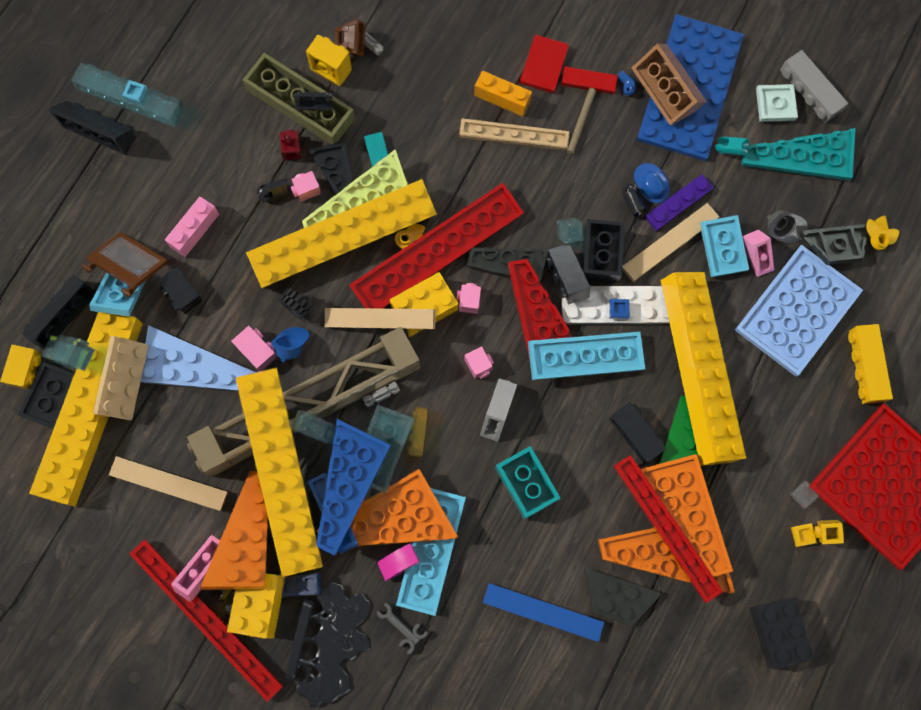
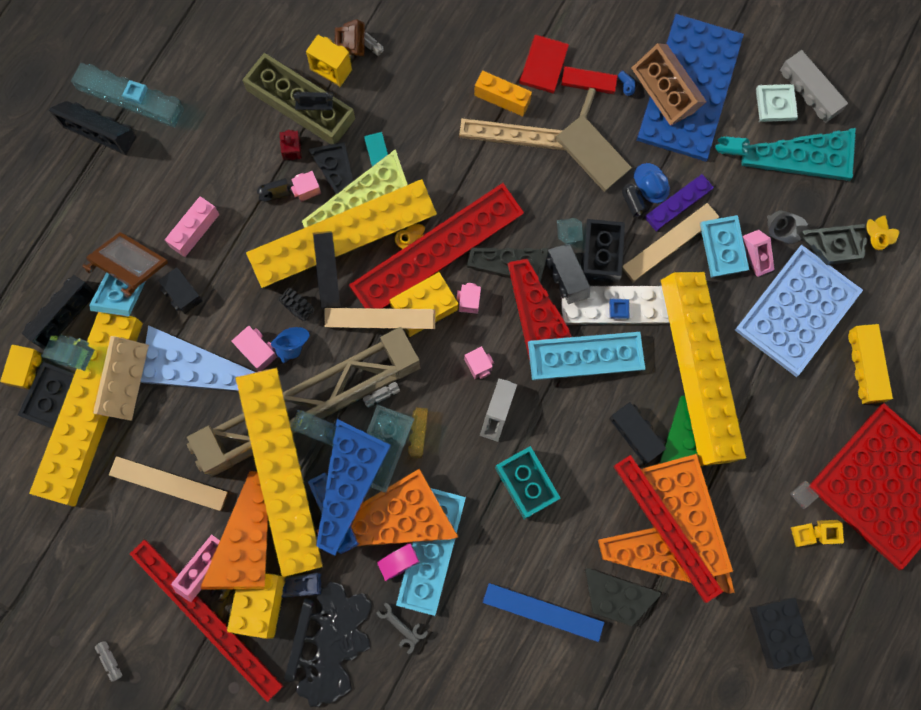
(108, 661): none -> light grey axle
(326, 269): none -> black tile
(593, 153): none -> dark tan tile

